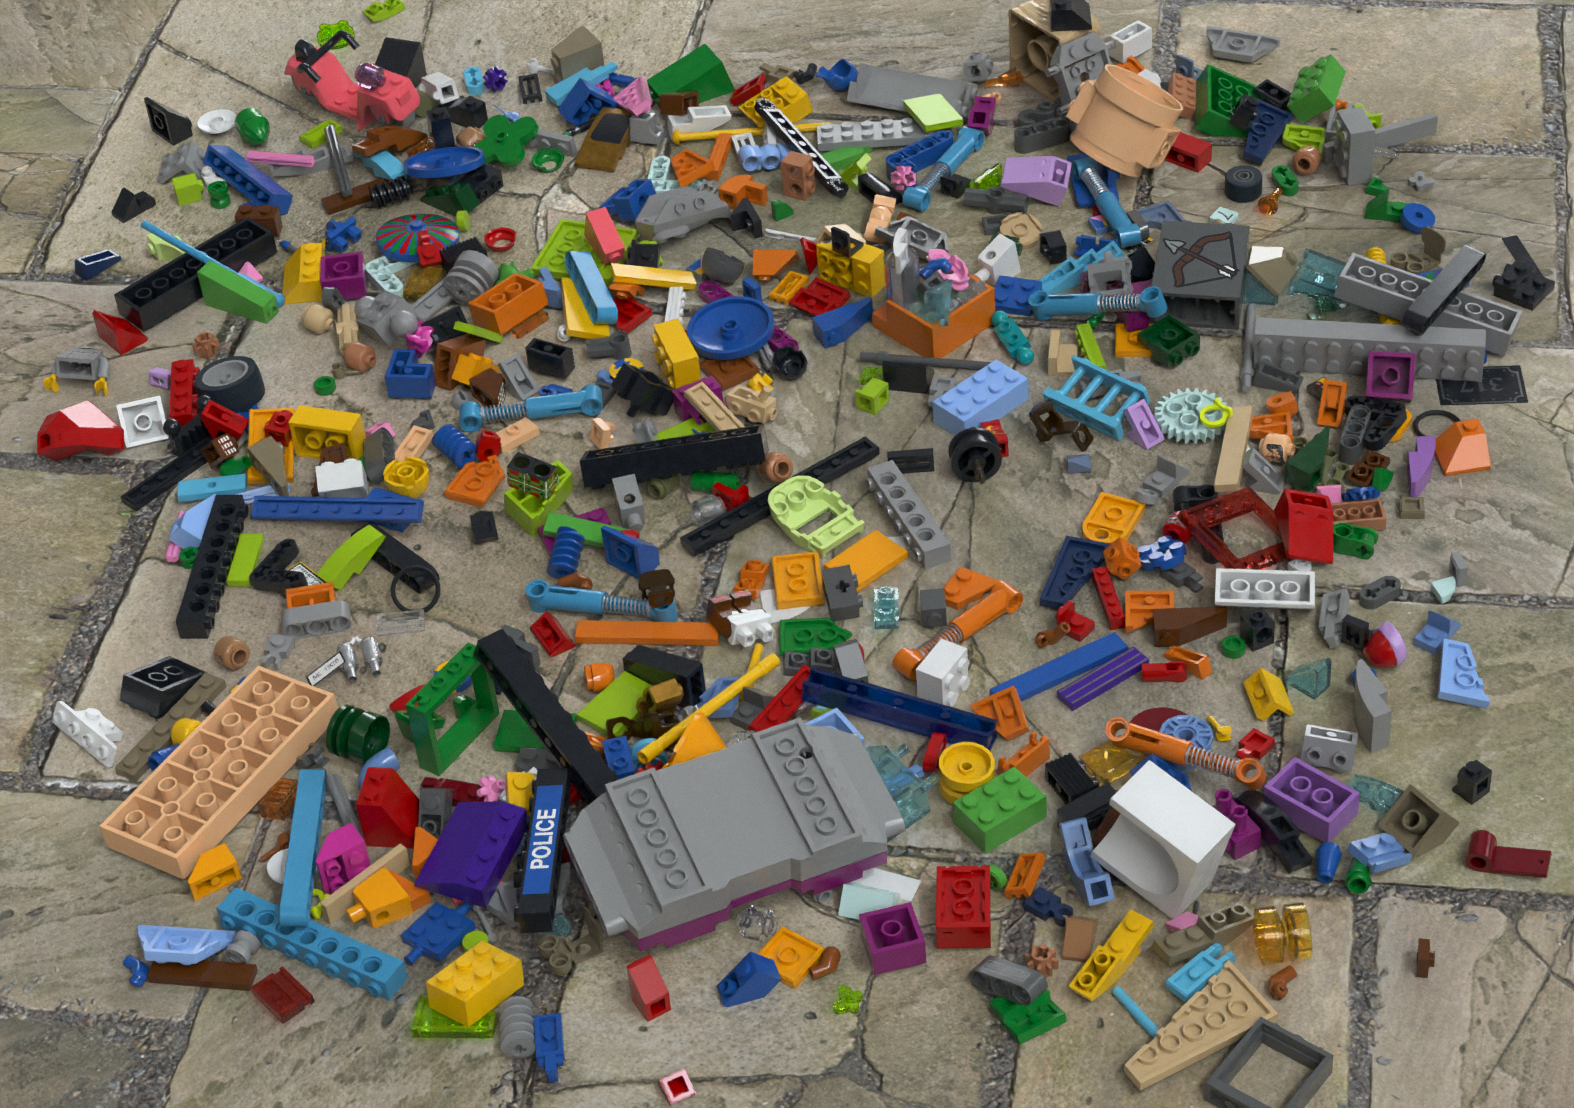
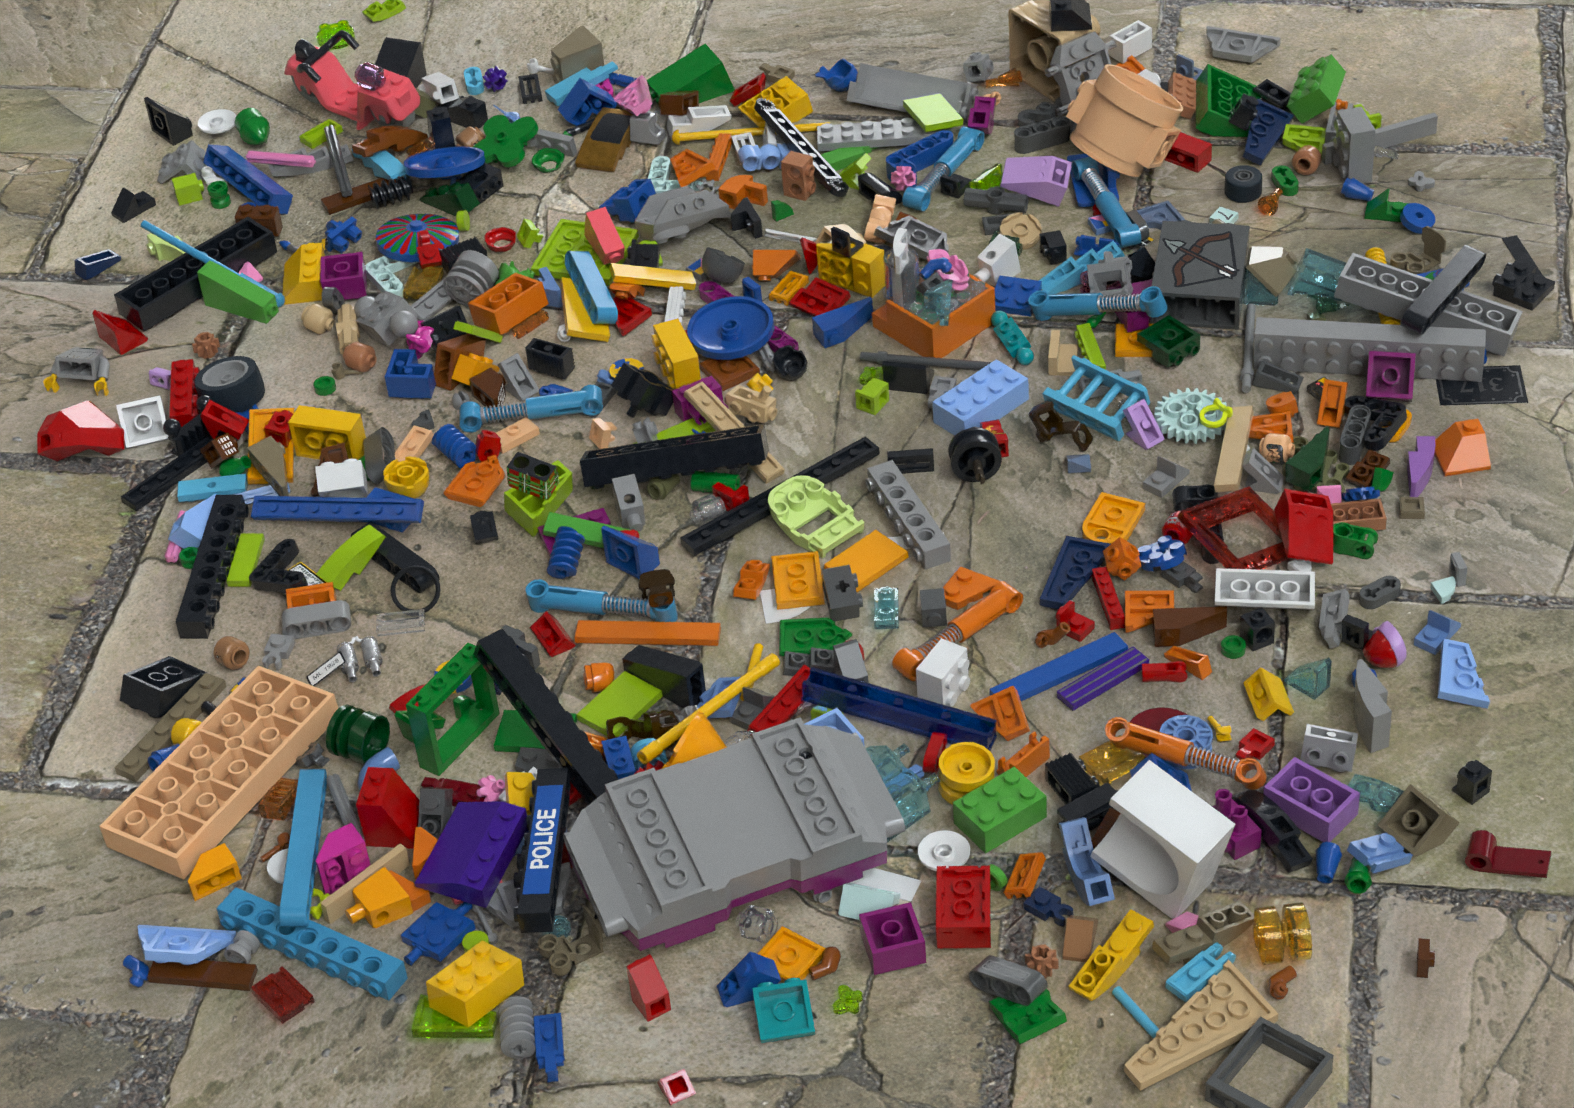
(89, 730): white bracket -> none
(369, 431): bright pink slope -> none
(529, 233): none -> lime tile
(576, 579): dark orange arm -> none
(615, 345): dark grey piece -> none
(660, 697): pearl gold brick -> none
(739, 618): hips -> none
(776, 467): nougat head -> none
(783, 1010): none -> teal plate
(802, 77): black arm -> none
(943, 849): none -> white dish
(1146, 496): light grey tile -> none
(1354, 189): none -> blue cone
(1375, 187): green tile -> none
(1432, 412): black tyre -> none

